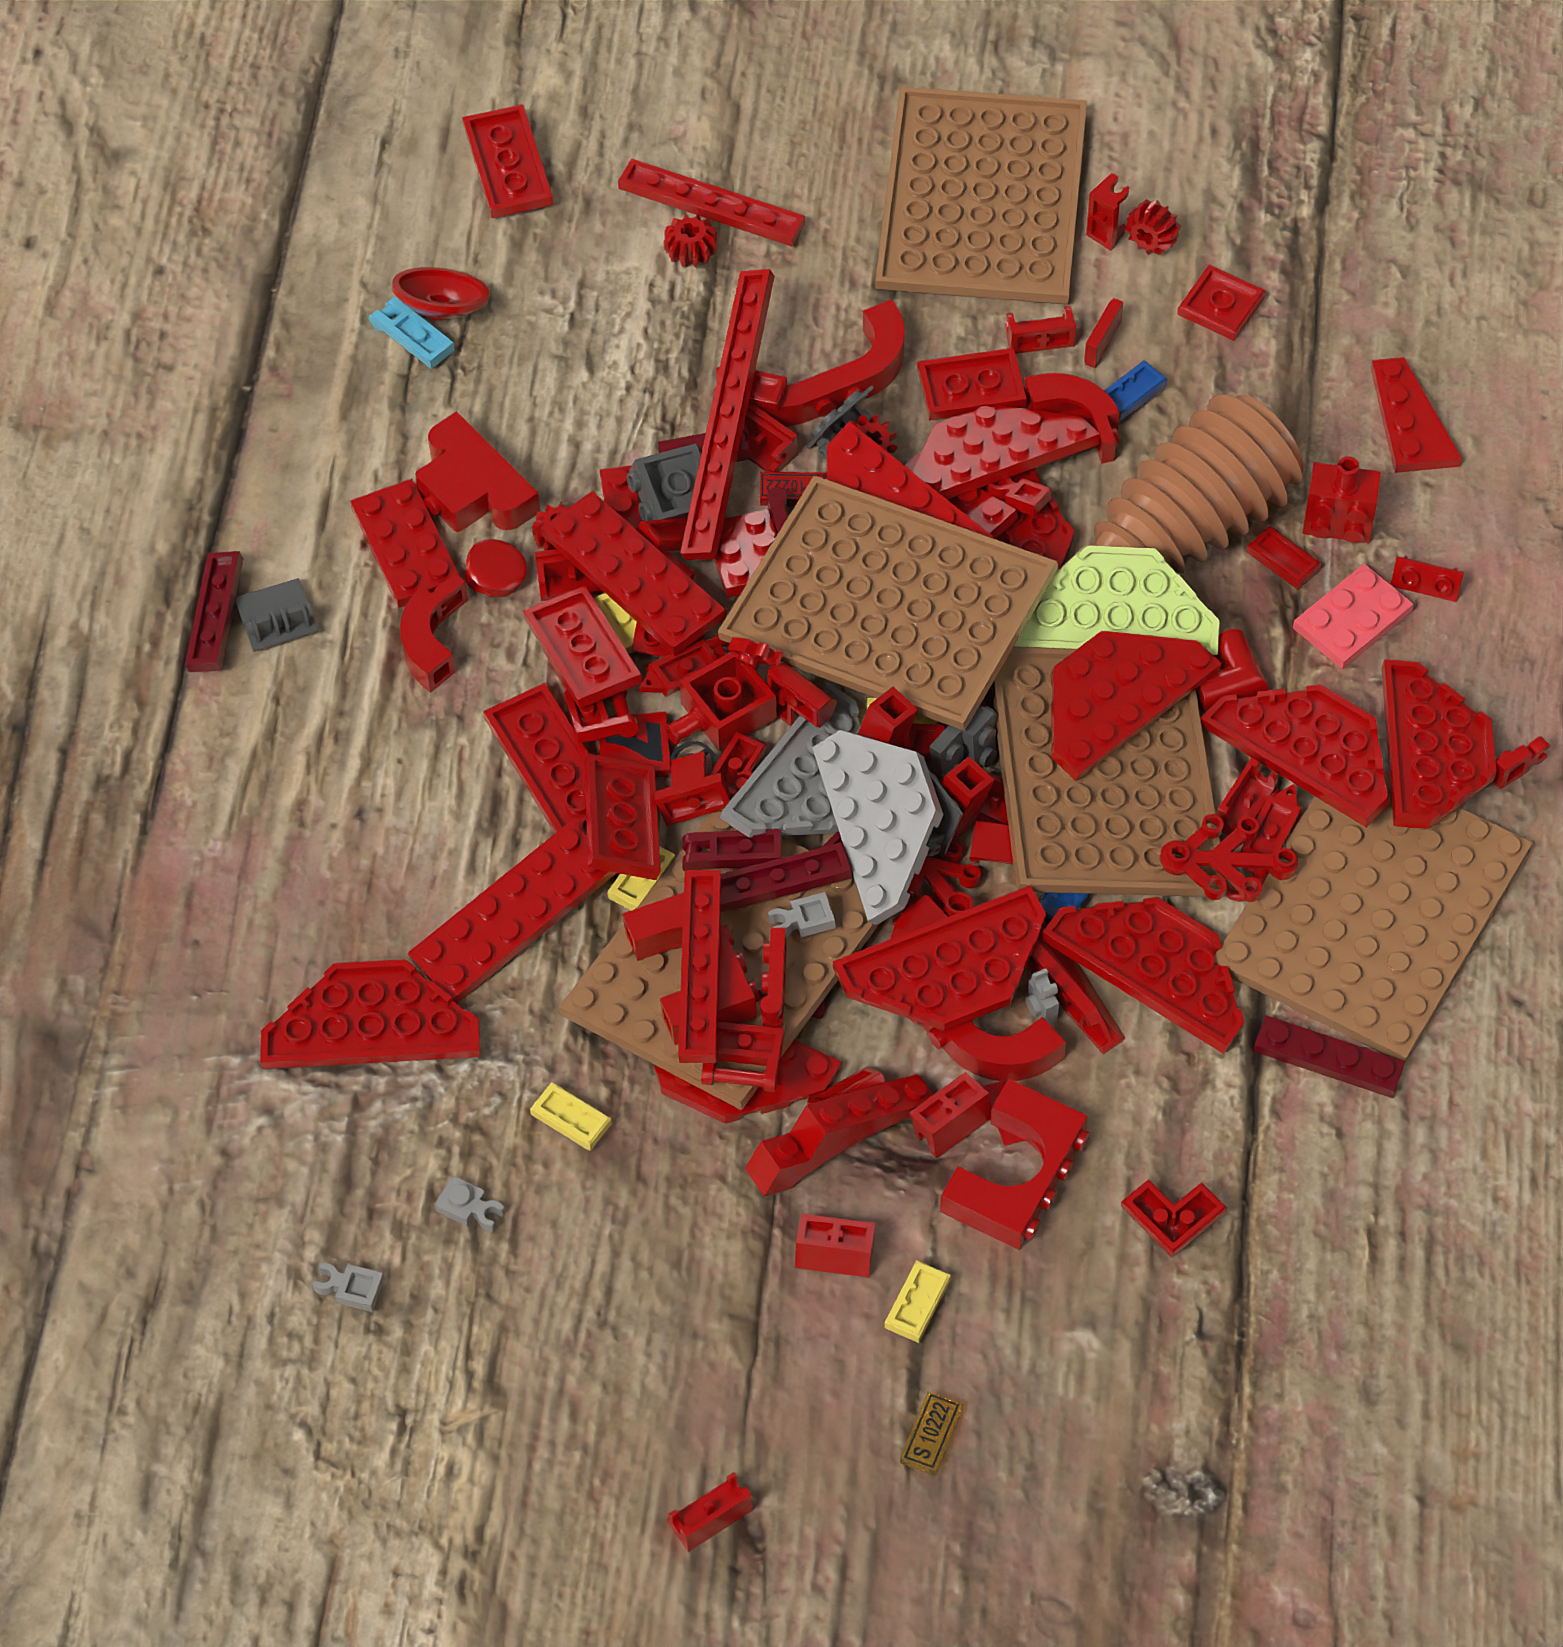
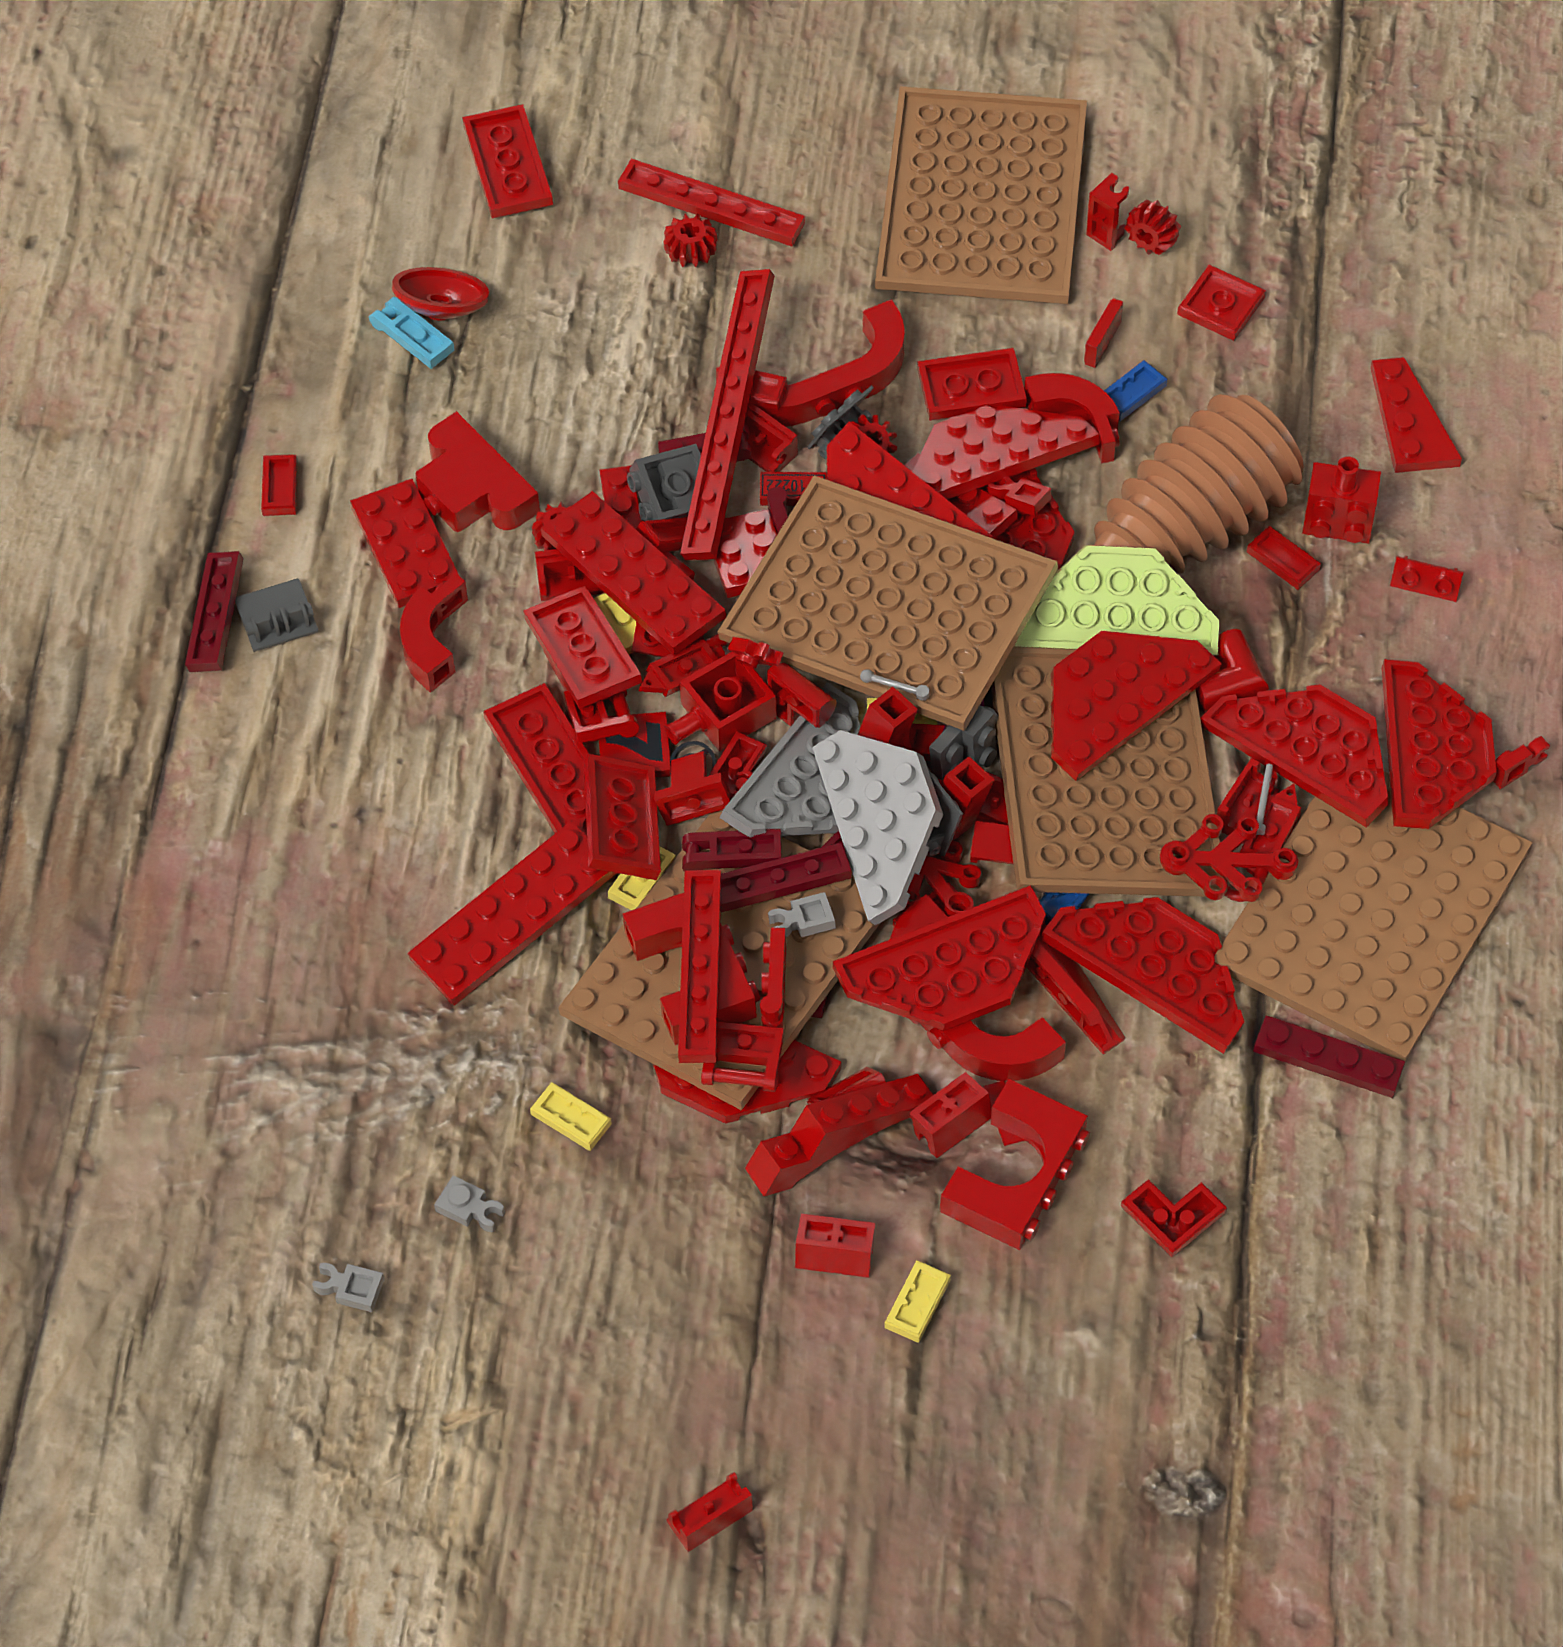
(279, 485): none -> red tile
(370, 1016): red plate -> none
(495, 568): red piece -> none
(922, 691): none -> light grey hinge
(931, 1433): clear yellow tile -> none
(1041, 333): red hinge -> none
(1041, 997): light grey plate -> none
(1263, 799): none -> light grey piece
(1353, 616): coral plate -> none

